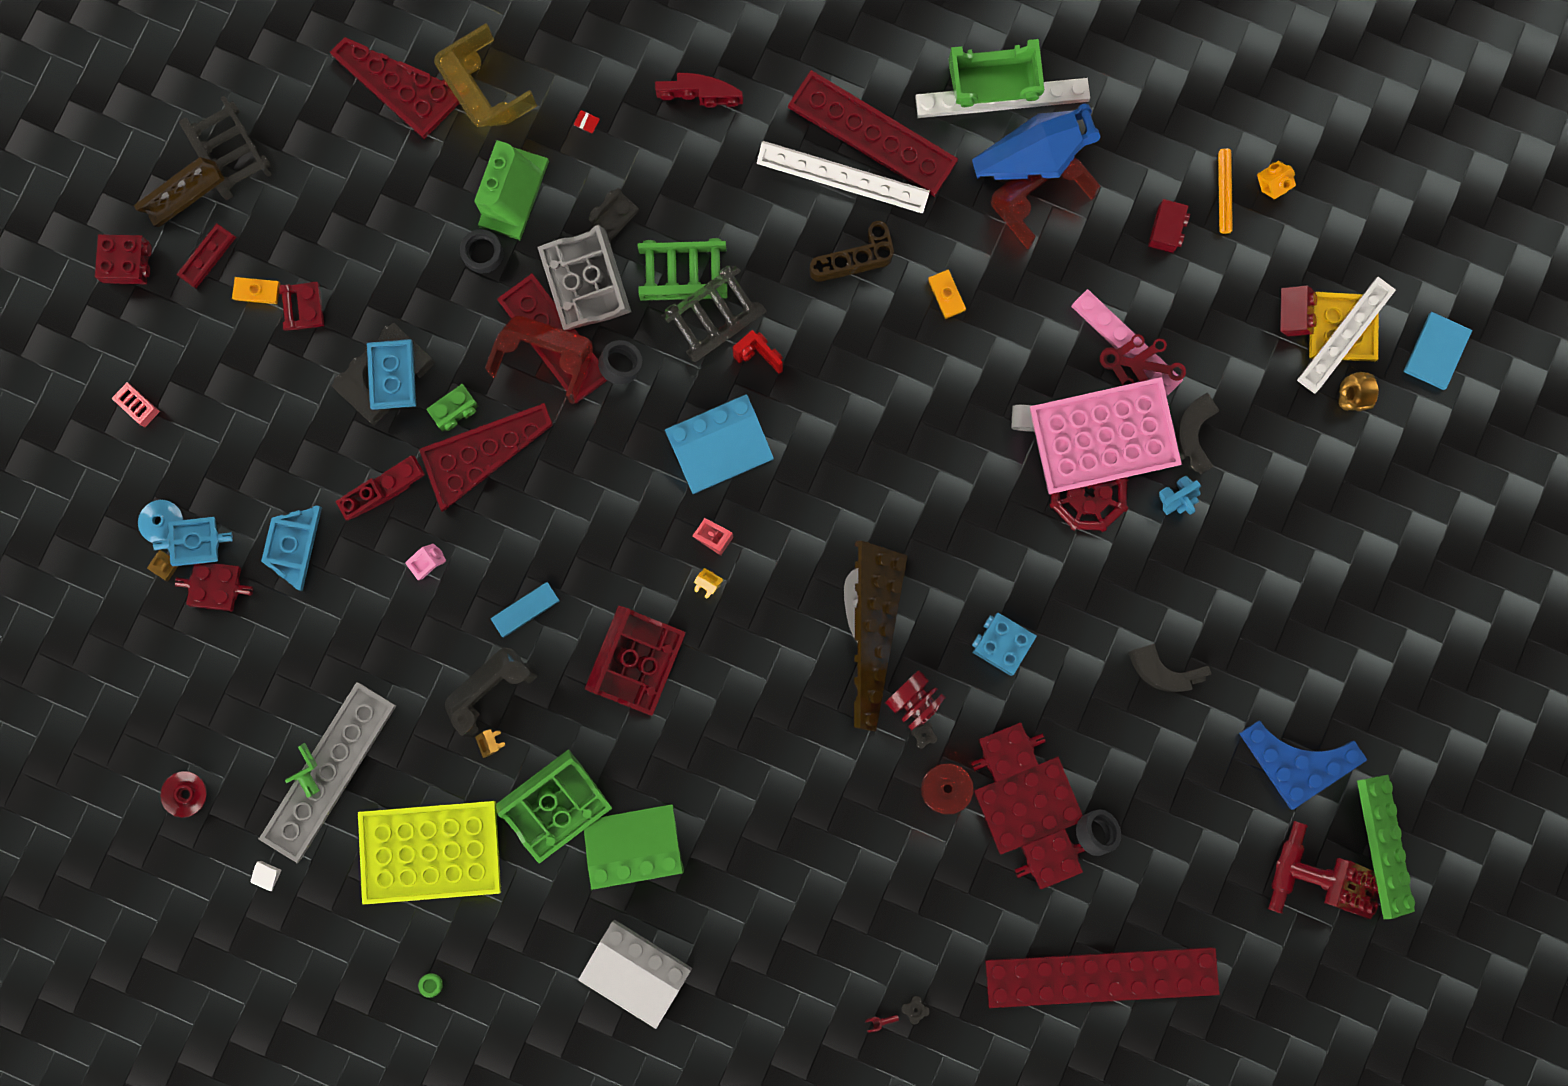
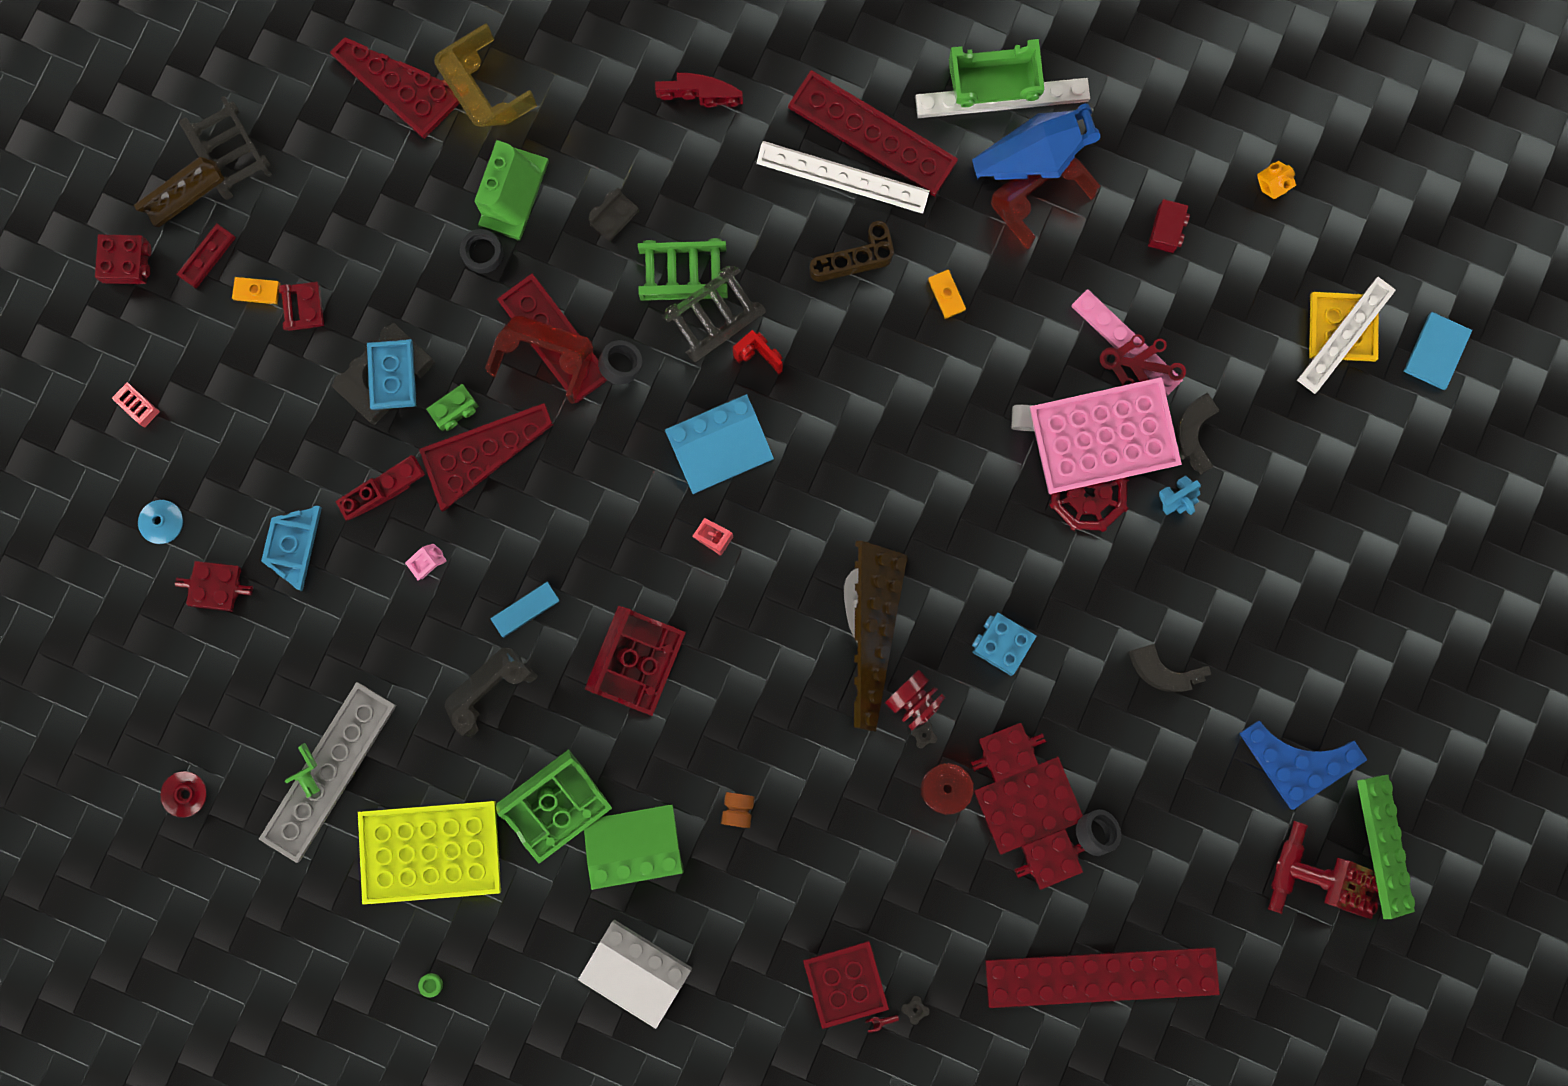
(161, 565): pearl gold tile -> none
(193, 541): dark azure plate -> none
(265, 875): white slope -> none
(487, 743): pearl gold tile -> none
(584, 279): light grey piece -> none
(586, 121): red sticker -> none
(708, 581): yellow tile -> none
(737, 810): none -> dark orange wheel
(845, 984): none -> dark red plate
(1225, 191): light orange axle -> none
(1298, 311): dark red brick -> none
(1358, 392): pearl gold hair -> none

